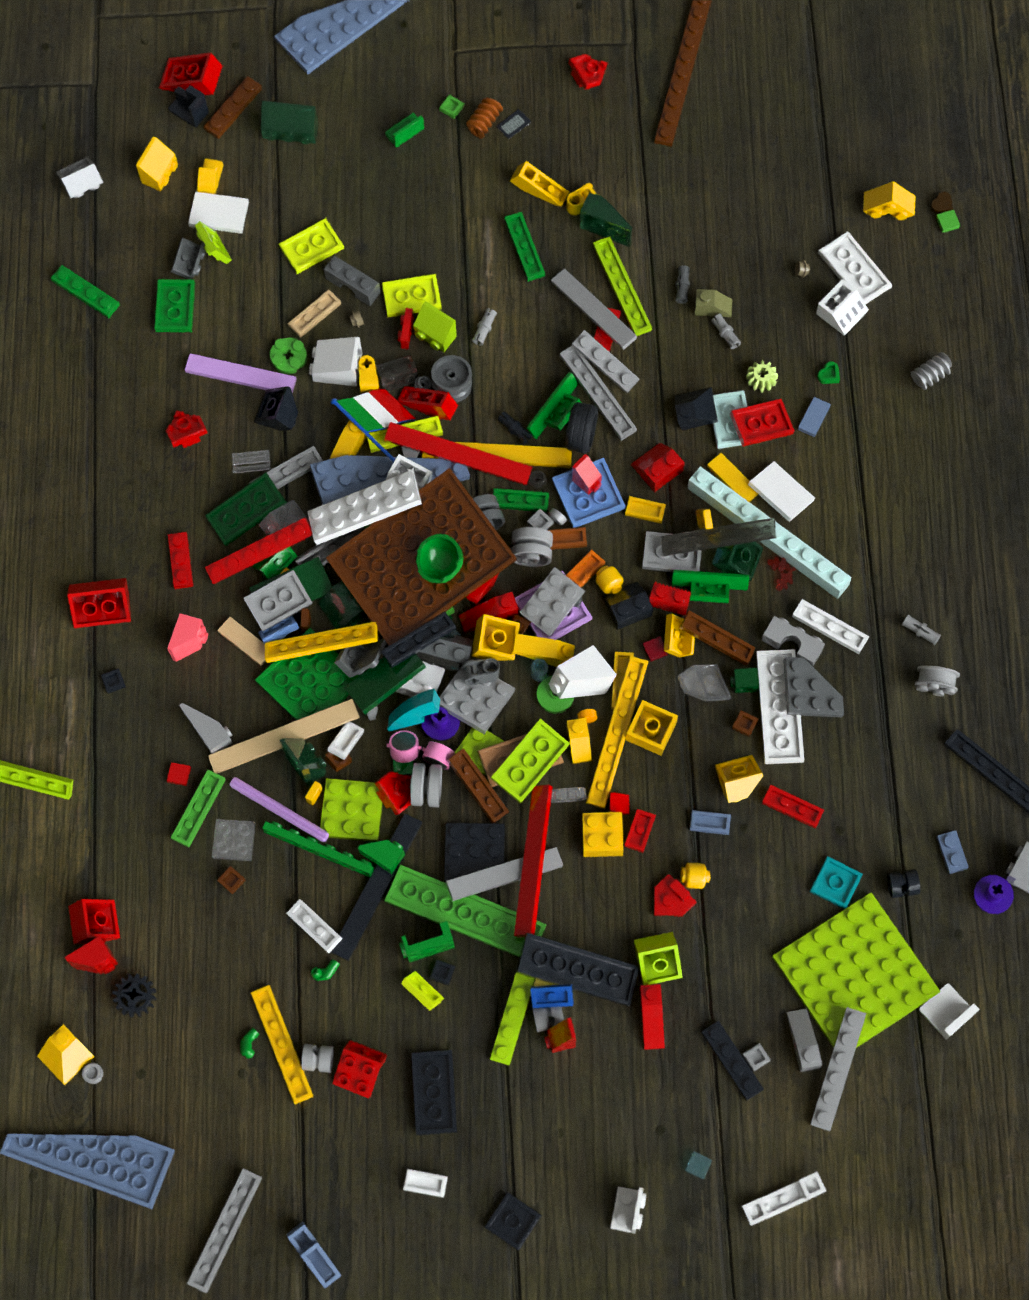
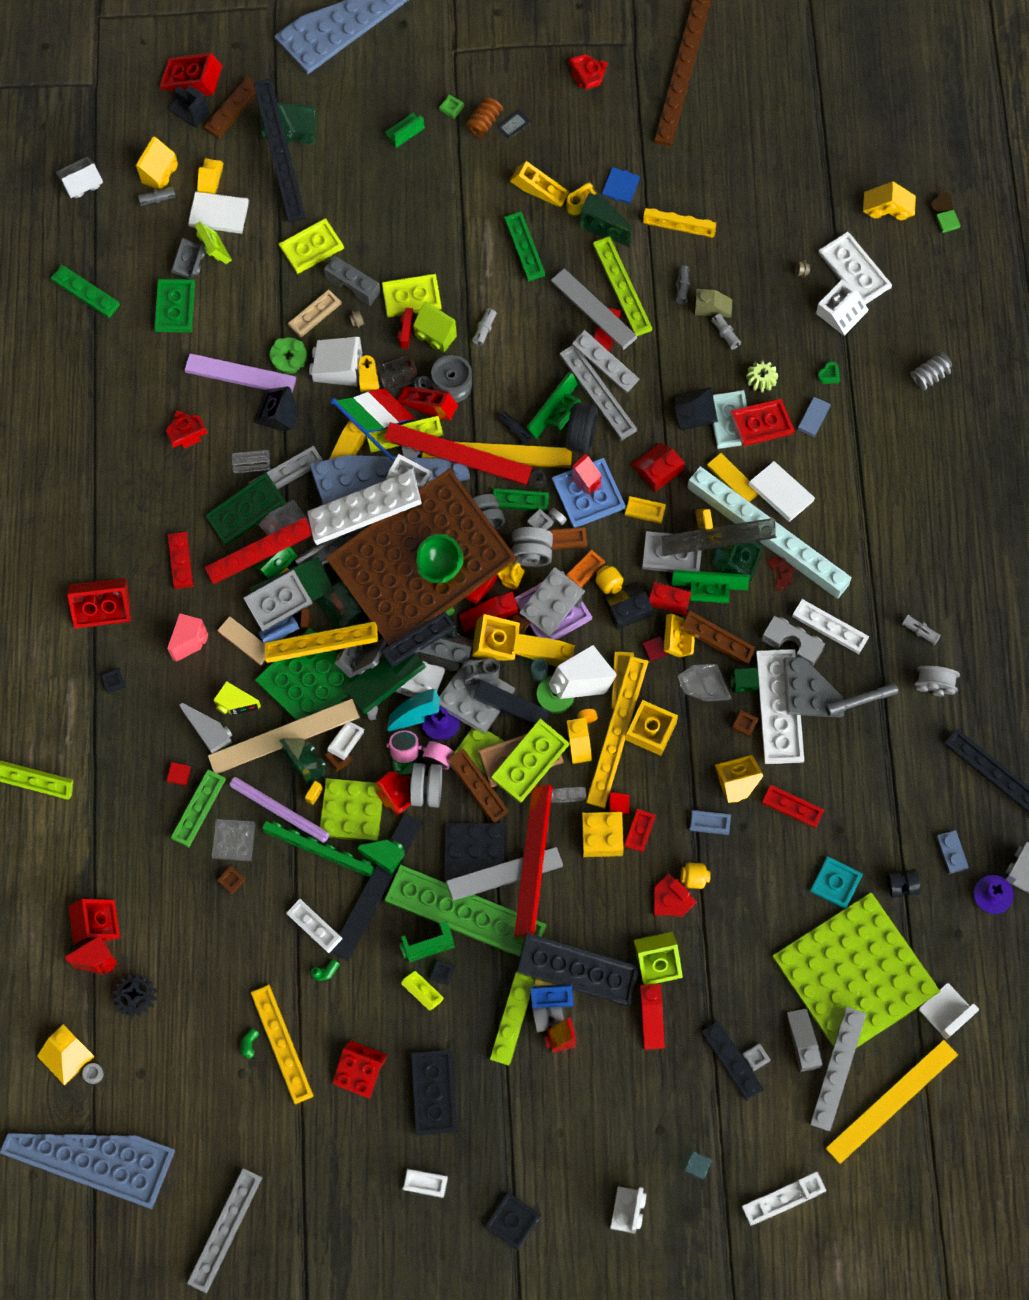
(156, 196): none -> dark grey pin
(235, 701): none -> neon yellow slope
(279, 150): none -> black tile
(313, 1255): sand blue slope -> none
(317, 1058): light grey wheel -> none
(510, 703): none -> black tile
(511, 576): none -> yellow piece
(621, 185): none -> blue piece
(680, 223): none -> yellow plate
(842, 705): none -> dark grey piece
(891, 1102): none -> yellow tile

